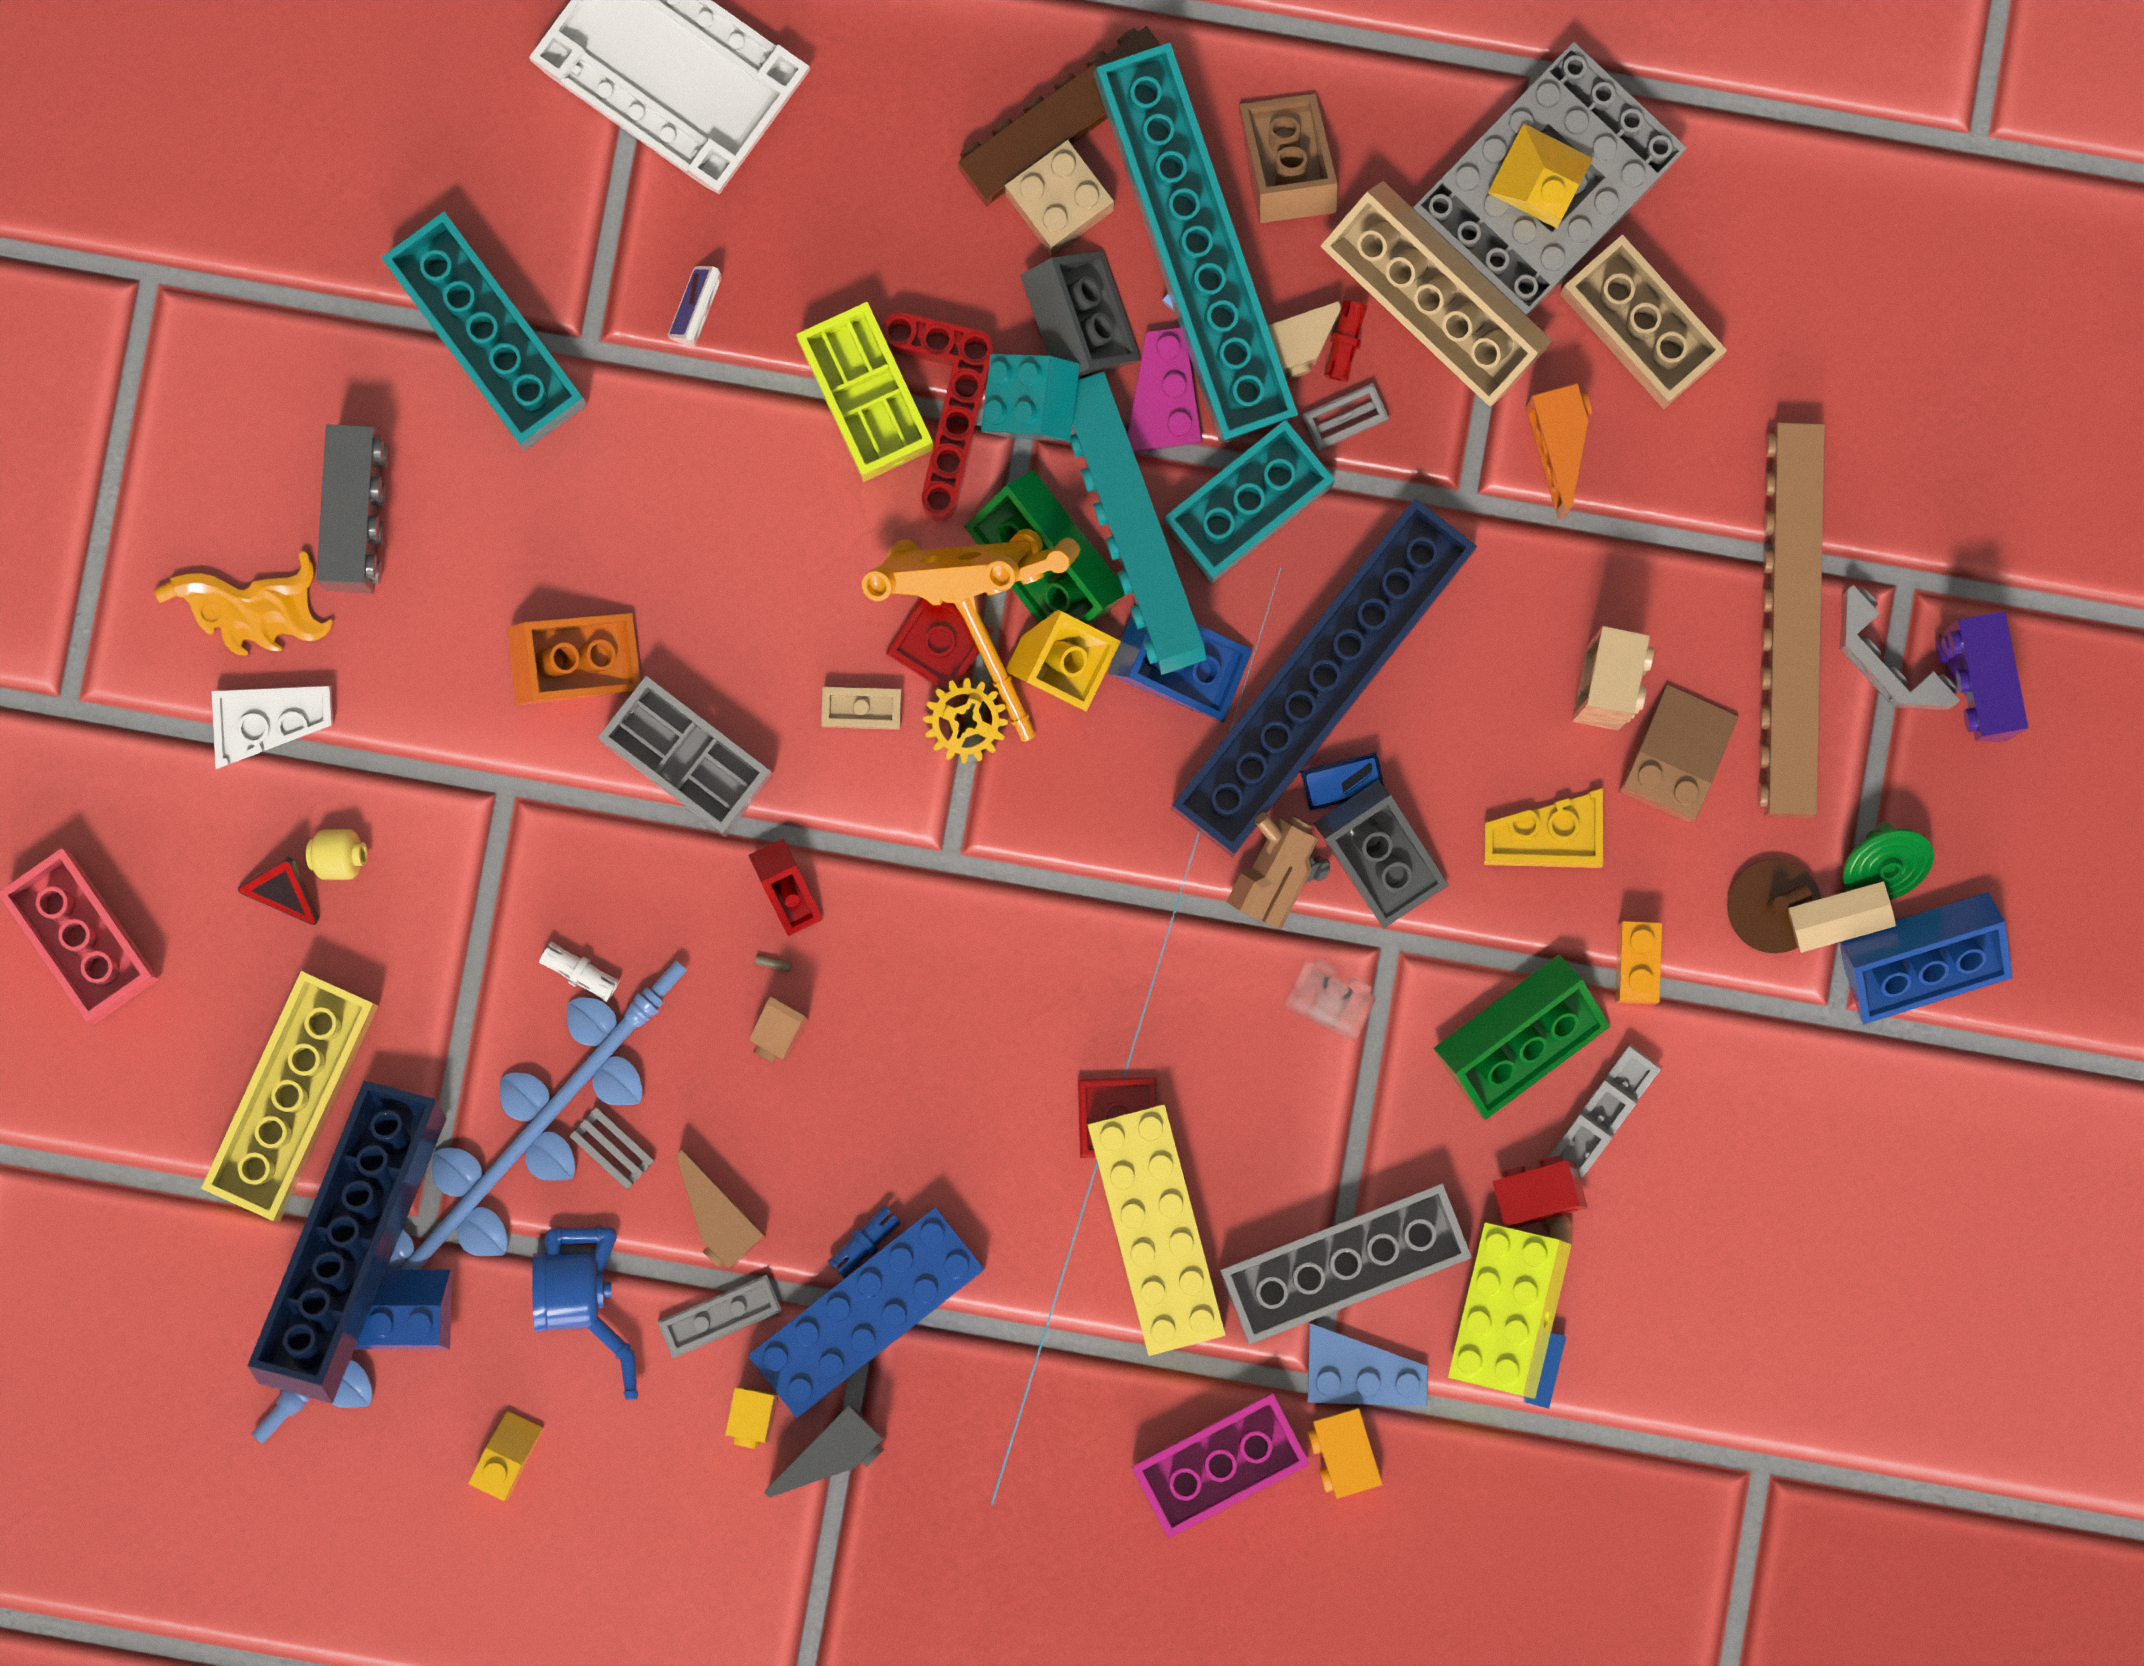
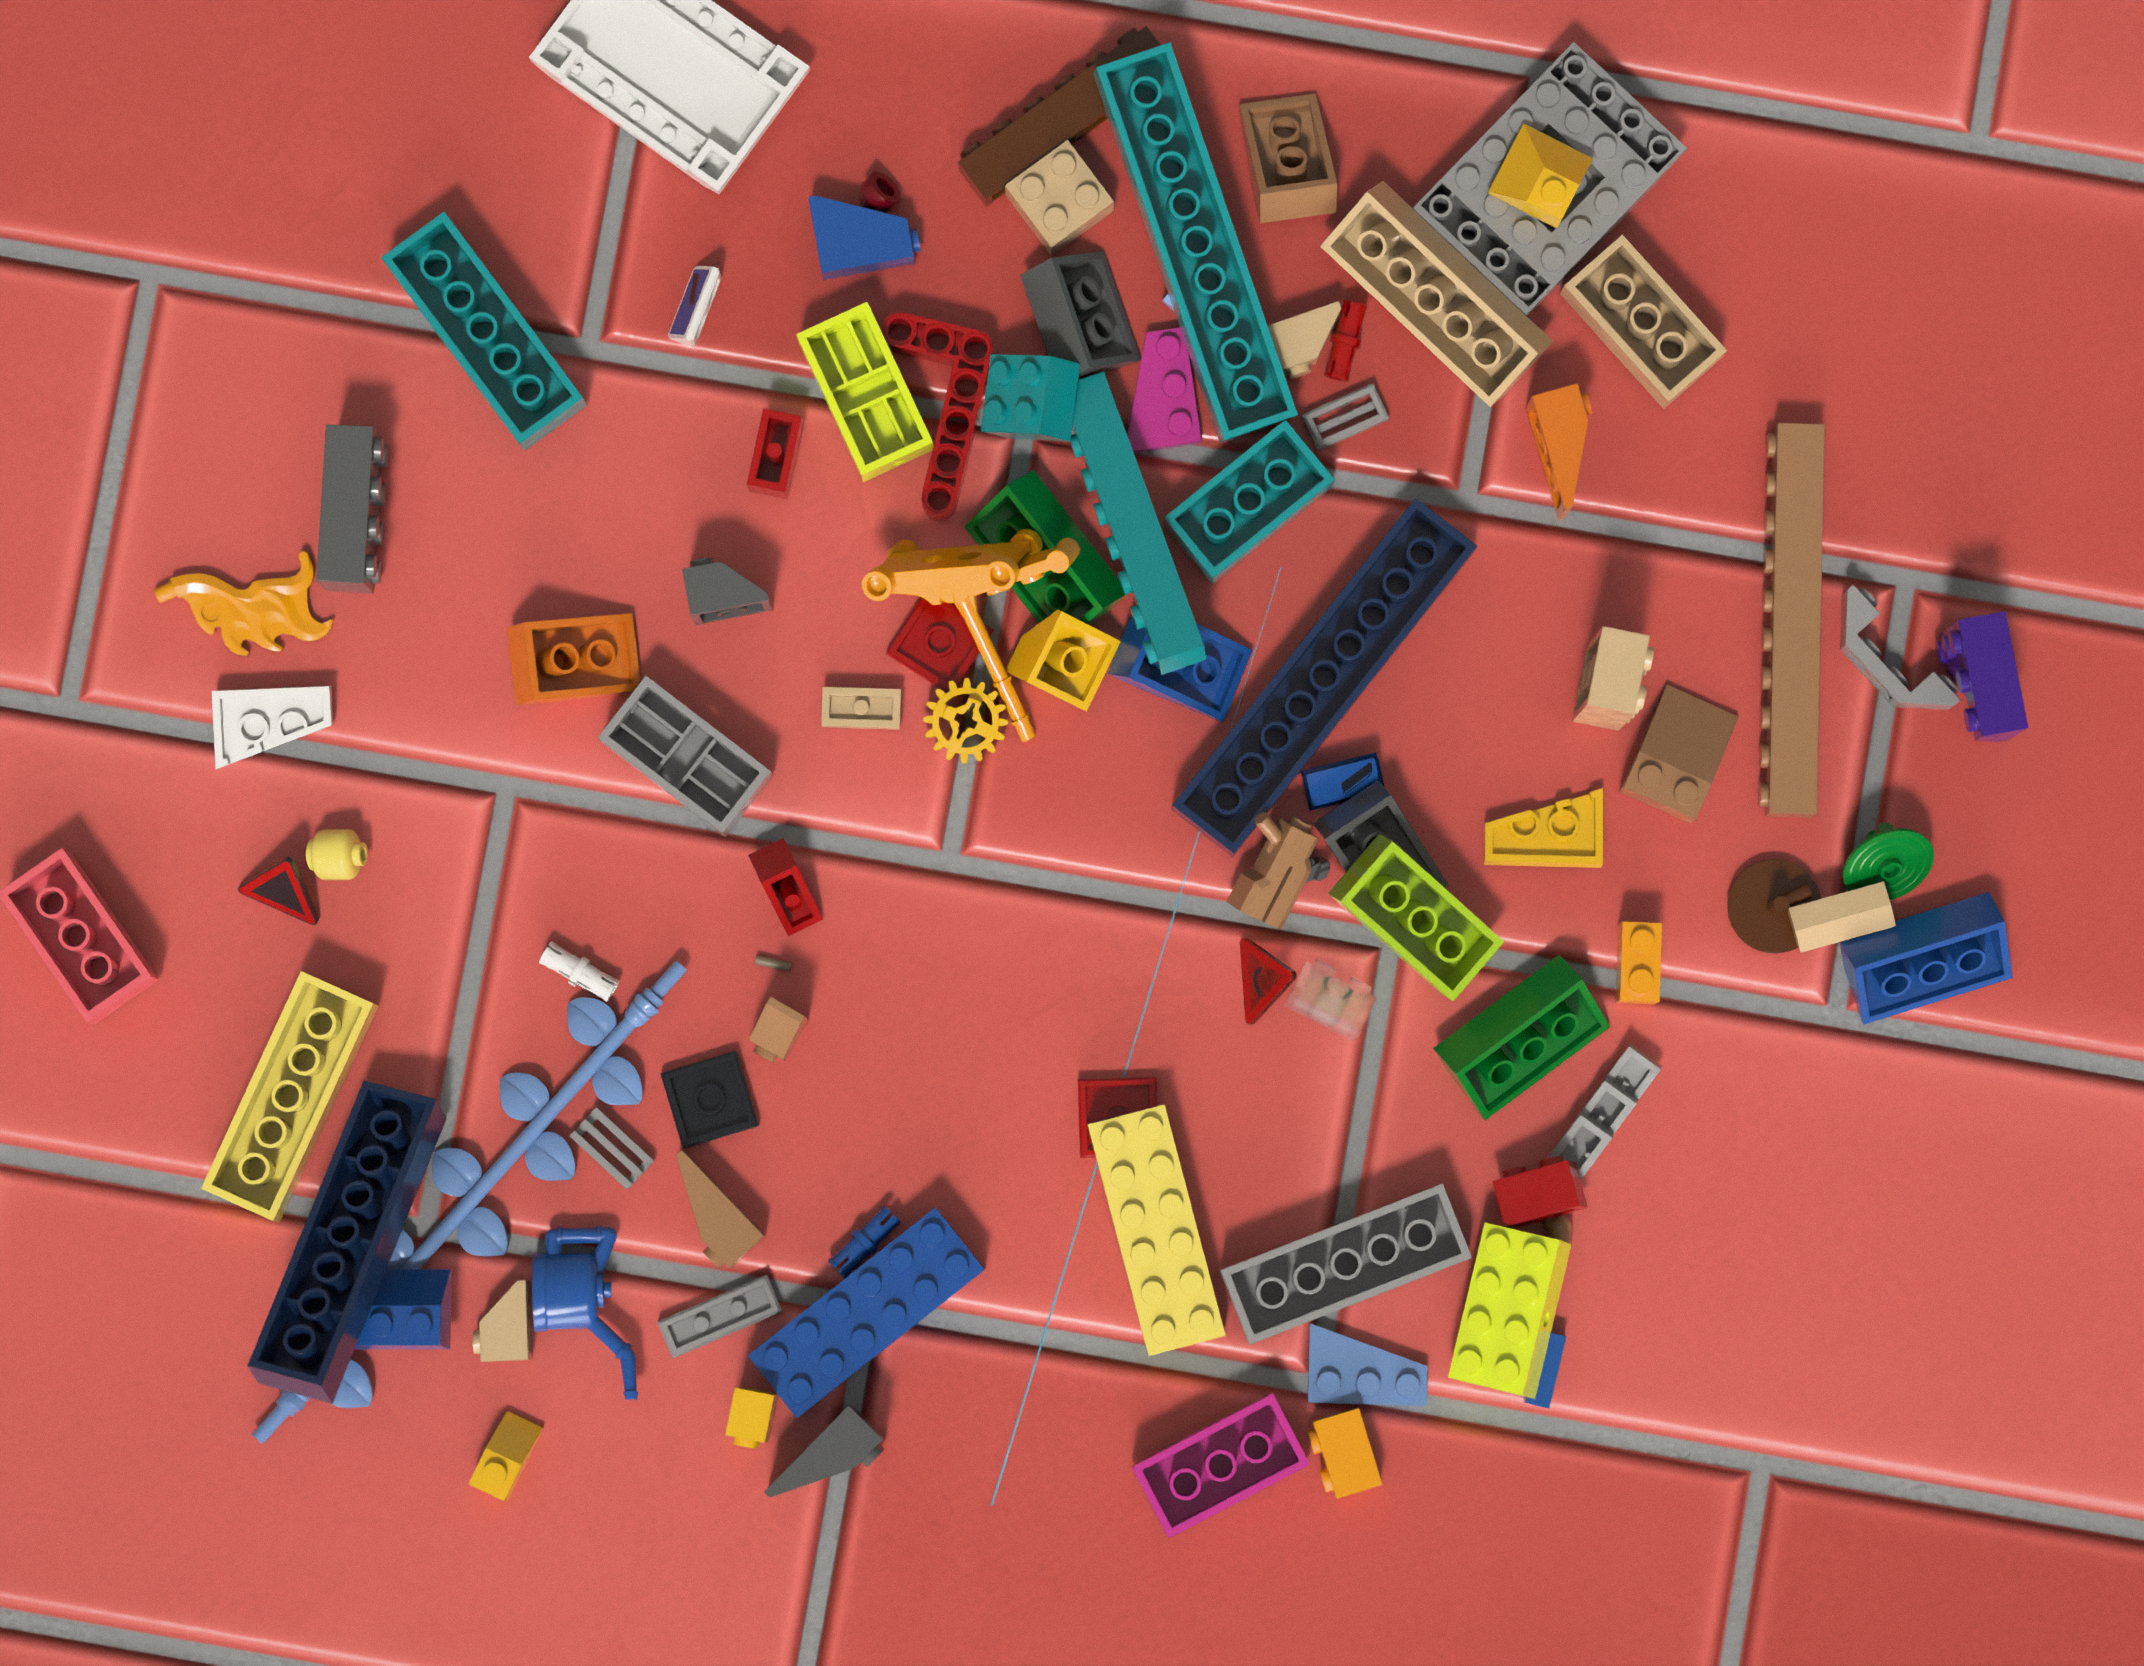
(506, 1328): none -> tan slope
(709, 1099): none -> black tile
(721, 593): none -> dark grey slope
(775, 453): none -> red brick
(859, 238): none -> blue slope
(879, 192): none -> dark red tile
(1263, 979): none -> piece
(1416, 917): none -> lime brick

